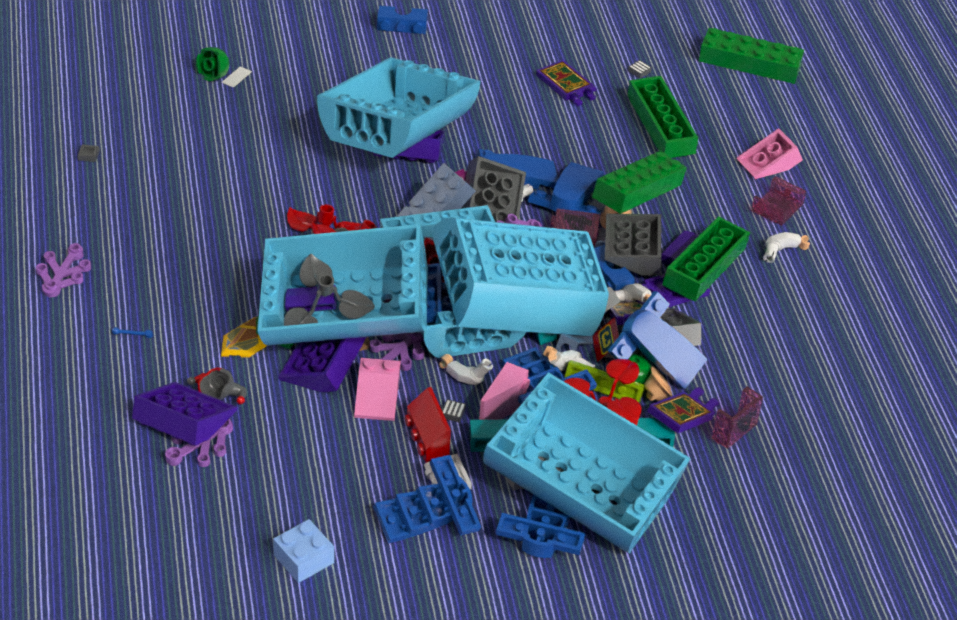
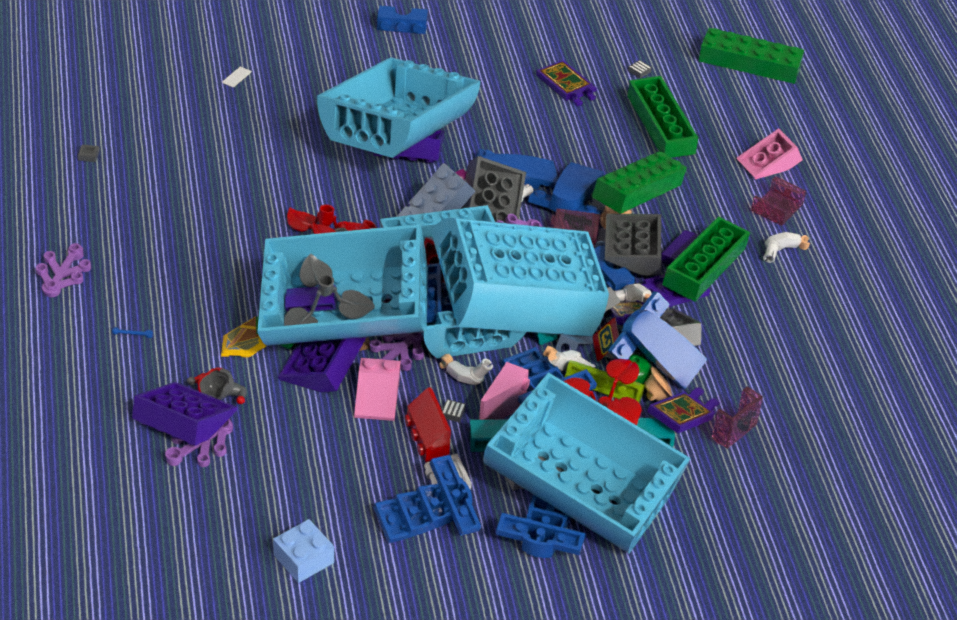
(212, 63): green cylinder -> none

